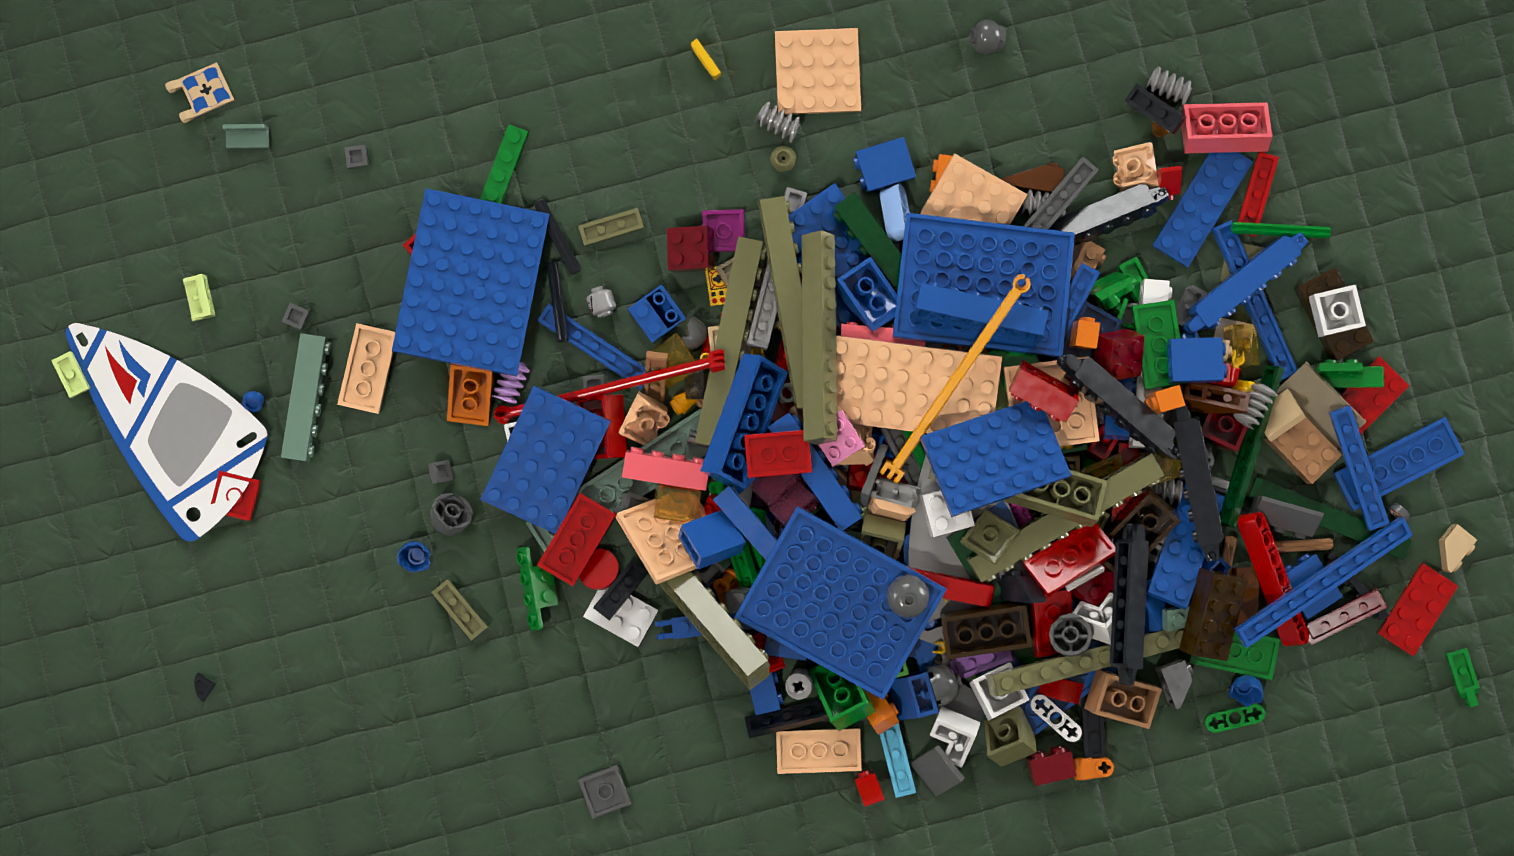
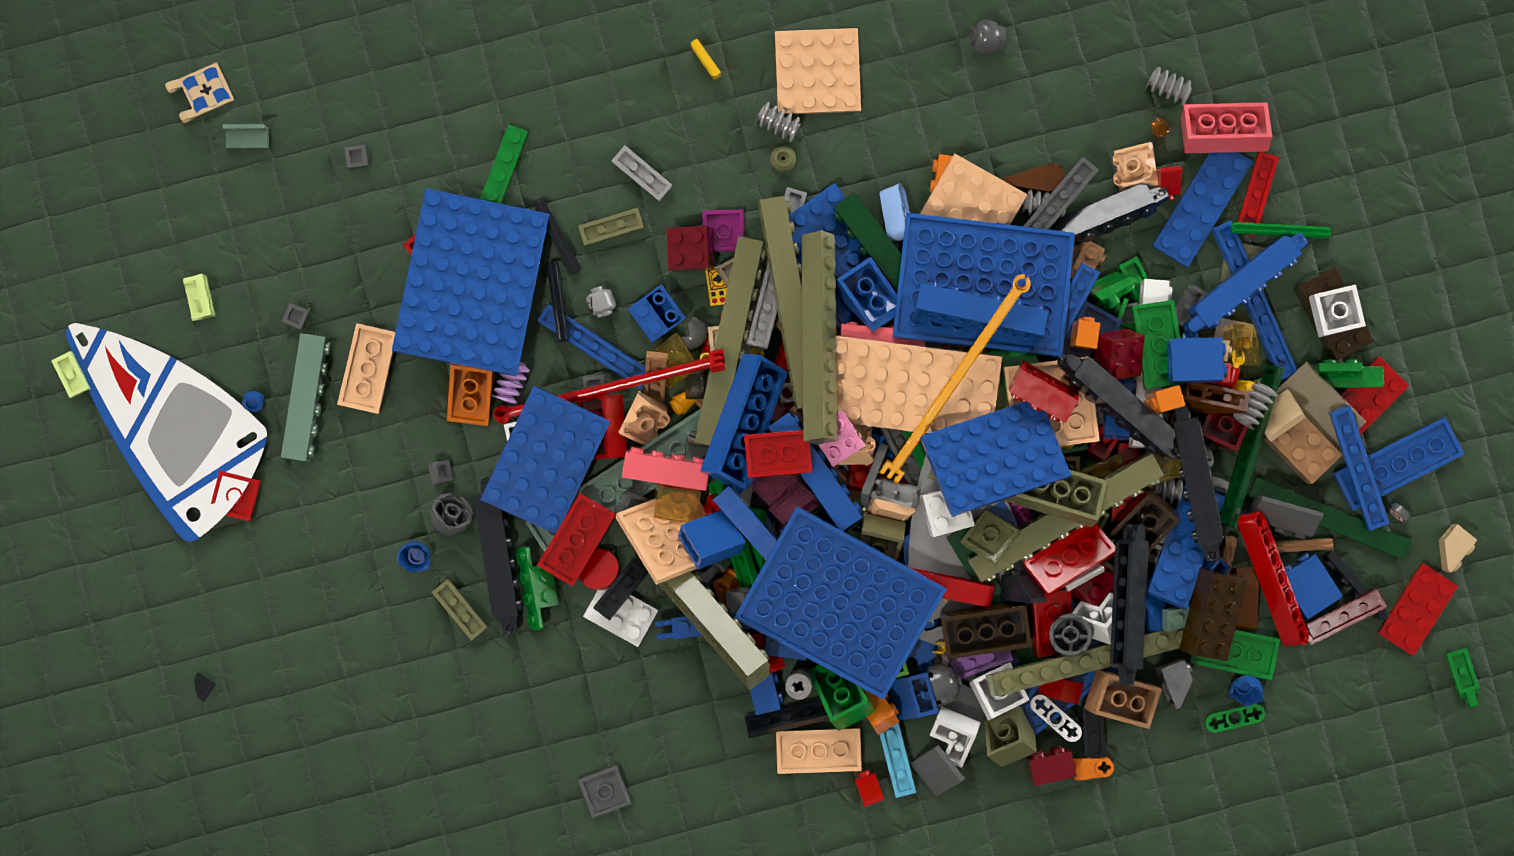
(498, 562): none -> black hinge
(642, 173): none -> light grey plate
(884, 165): blue brick -> none
(907, 596): dark grey cylinder -> none
(1155, 109): black plate -> none
(1323, 582): blue plate -> none

